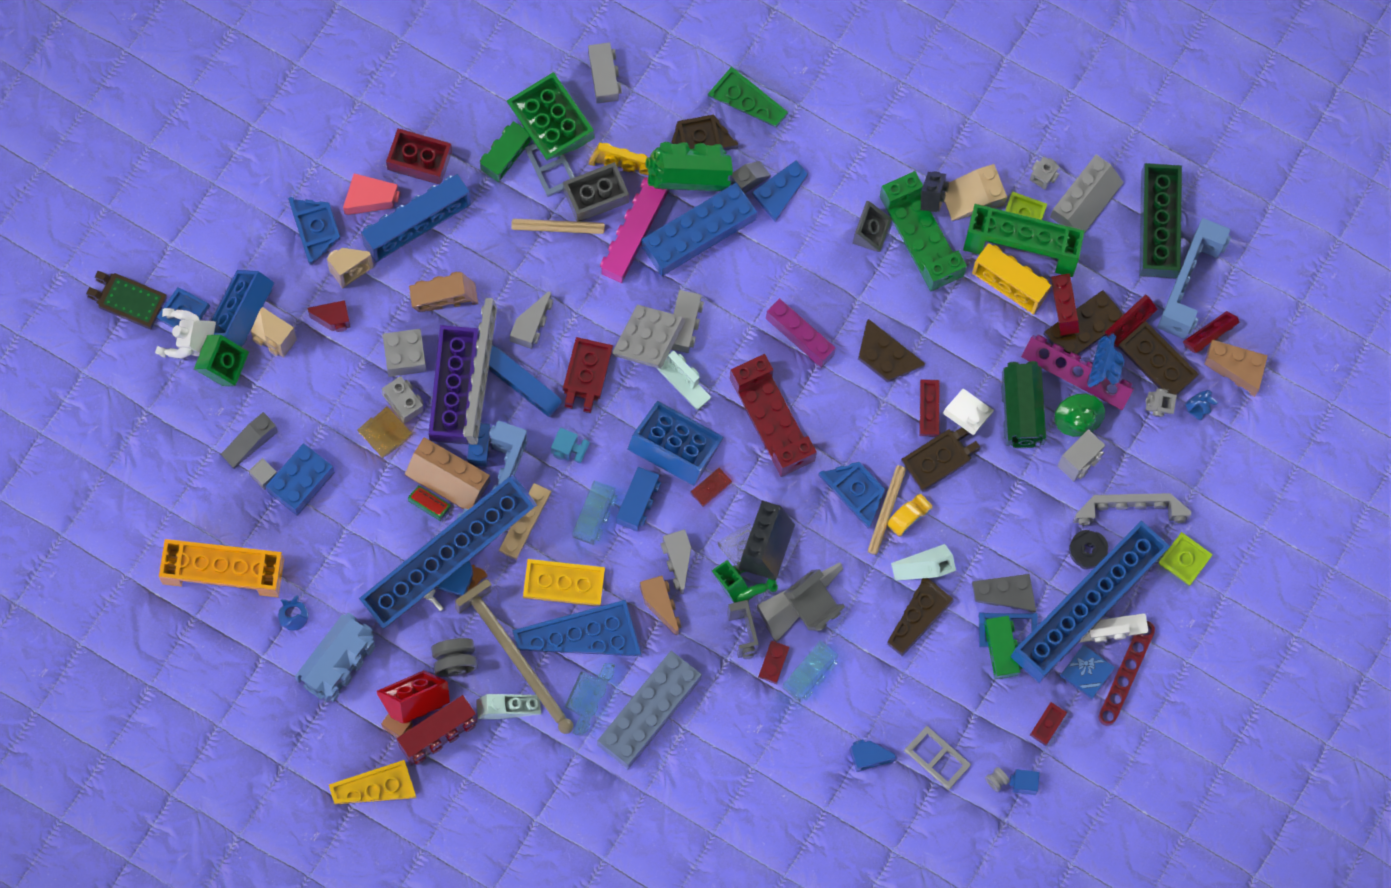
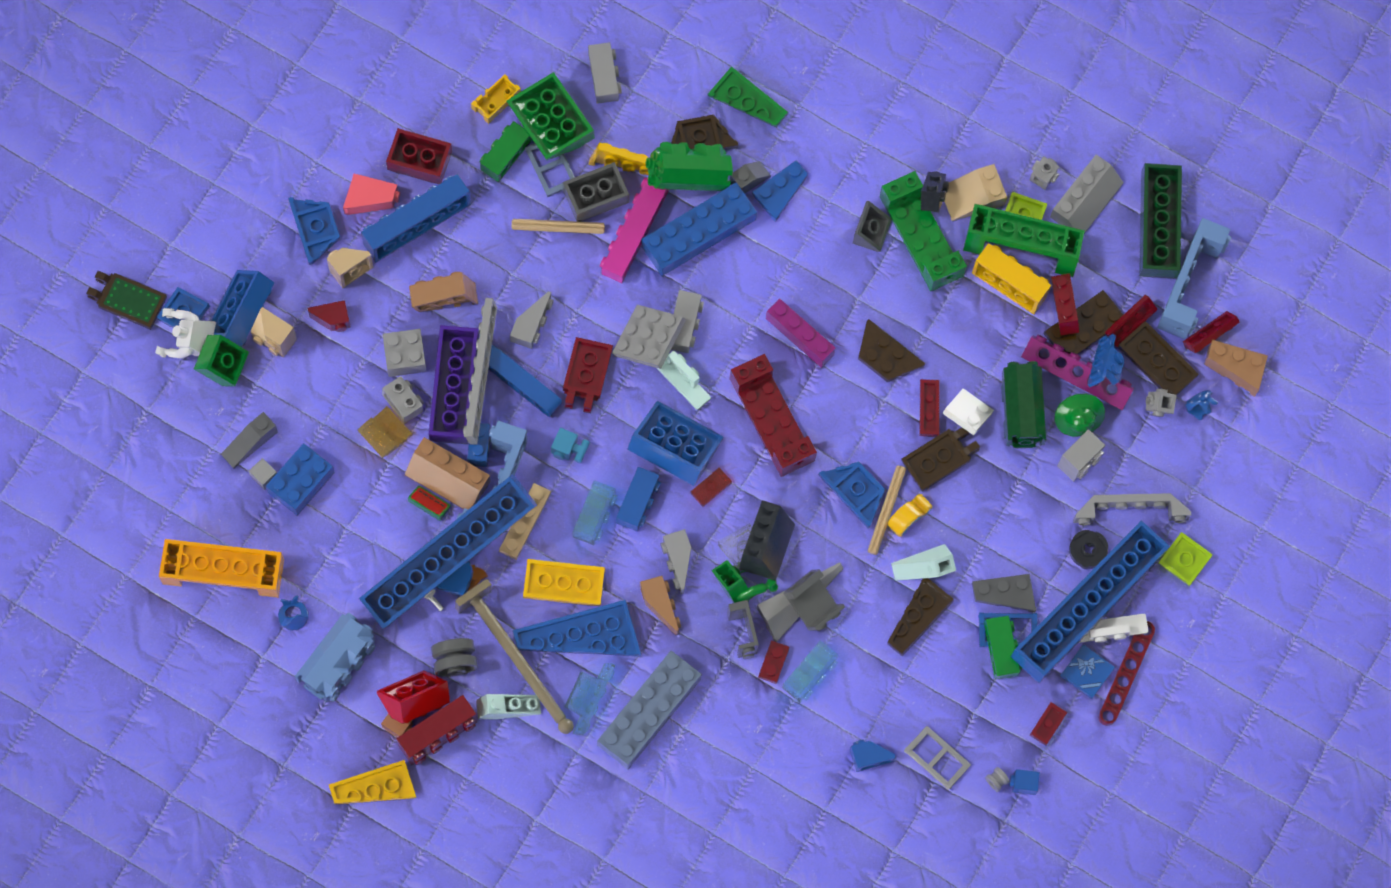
(495, 98): none -> yellow piece

